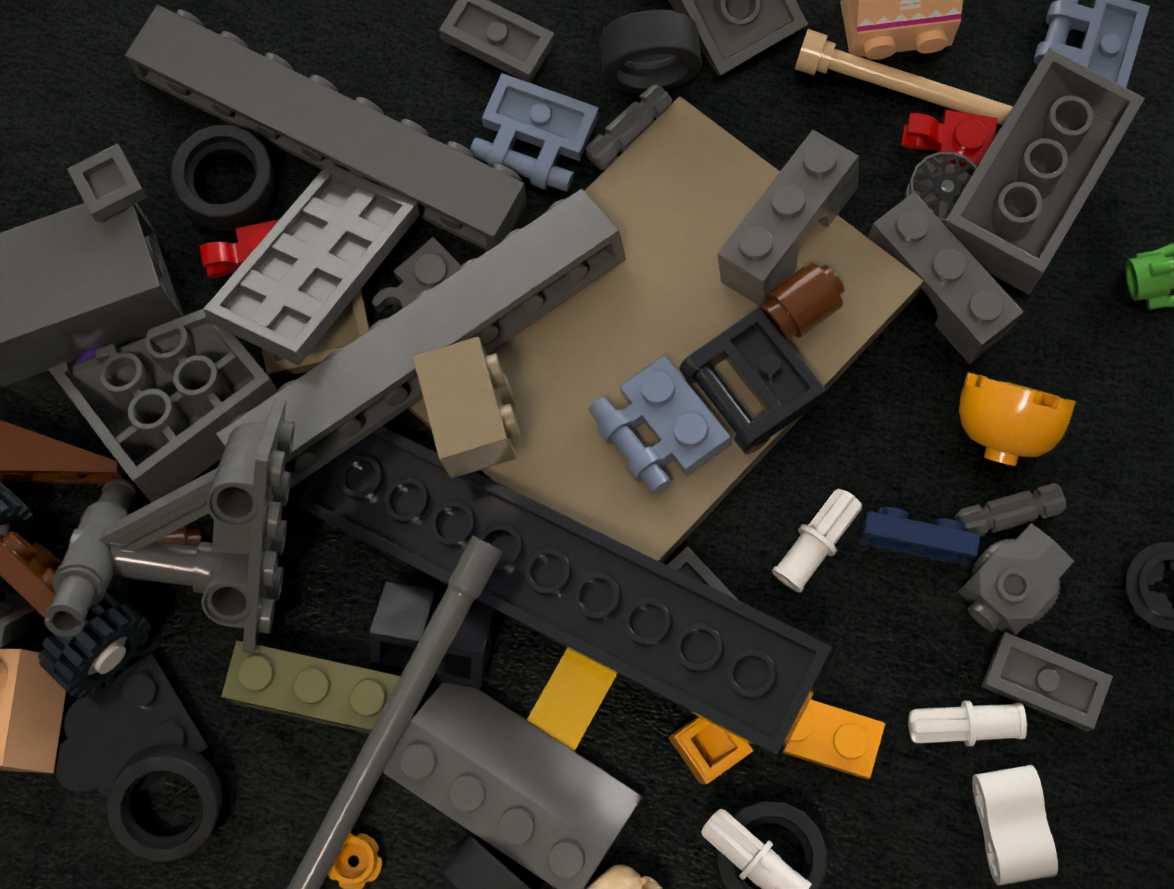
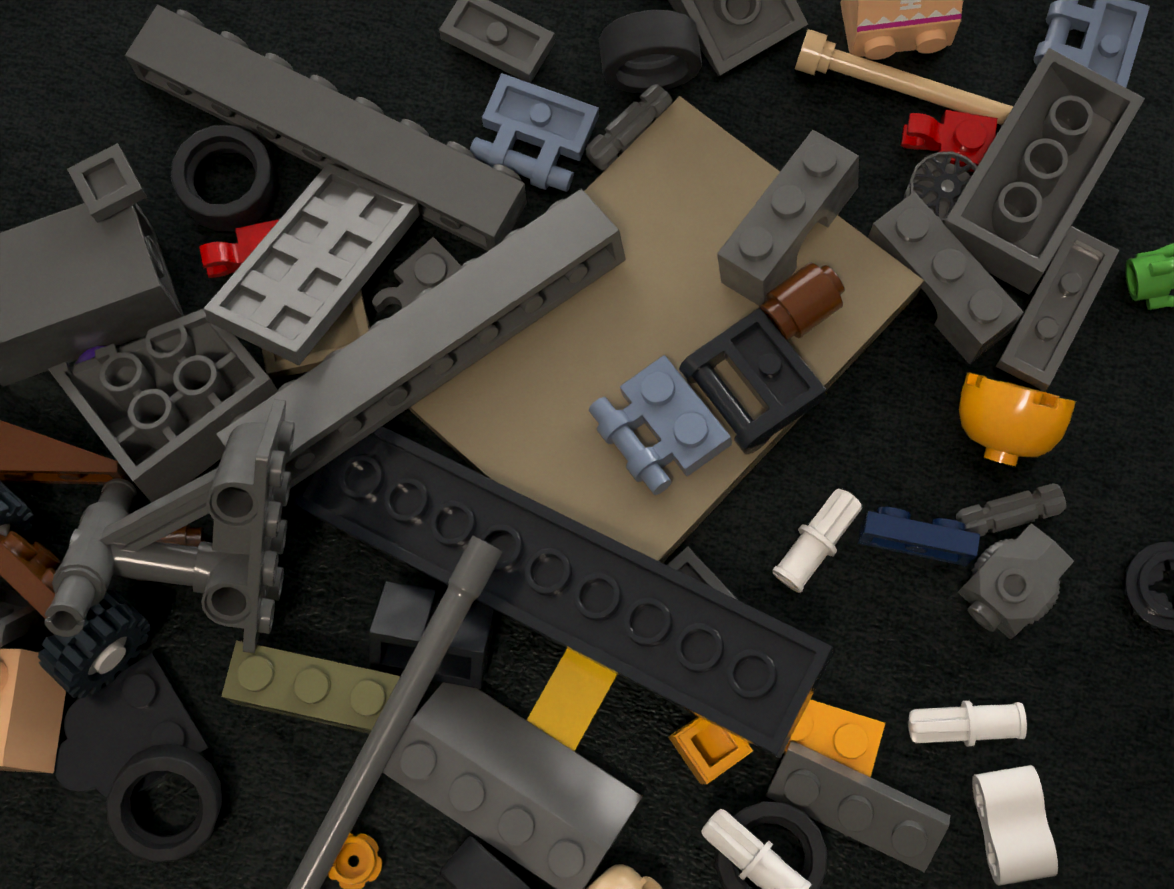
(468, 406): dark tan brick -> none
(858, 806): none -> dark grey plate
(1047, 681): dark grey plate -> none
(1057, 309): none -> dark grey plate

